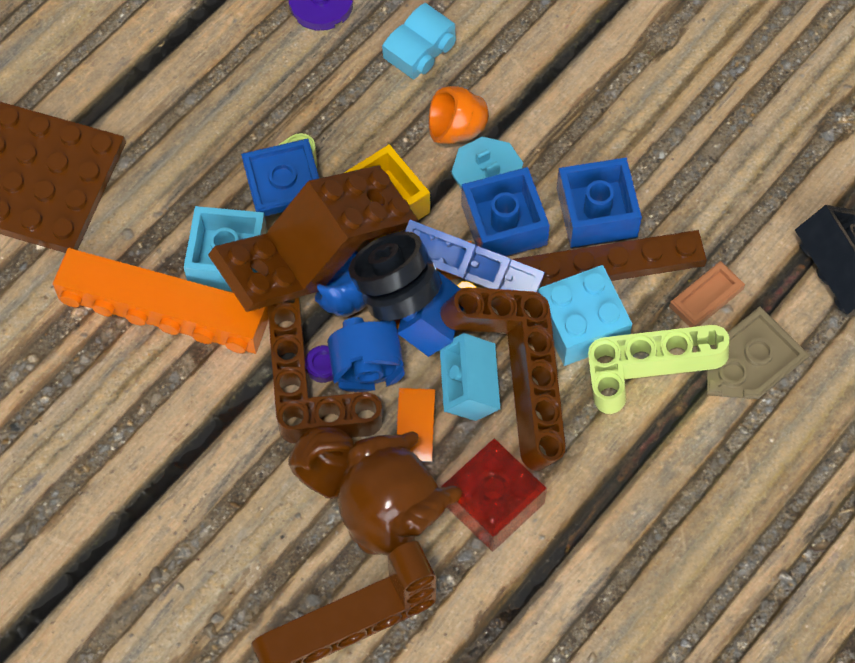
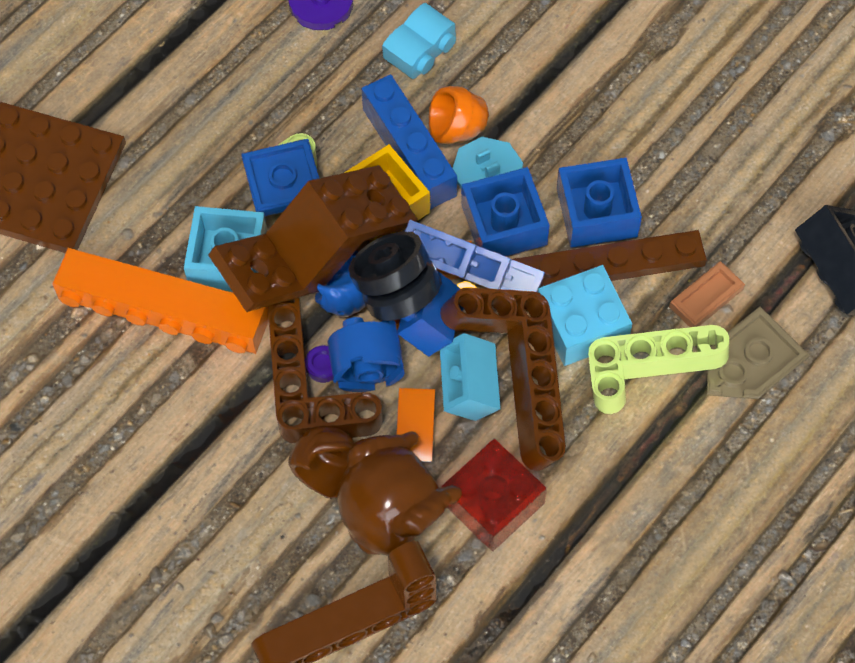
(405, 132): none -> blue brick

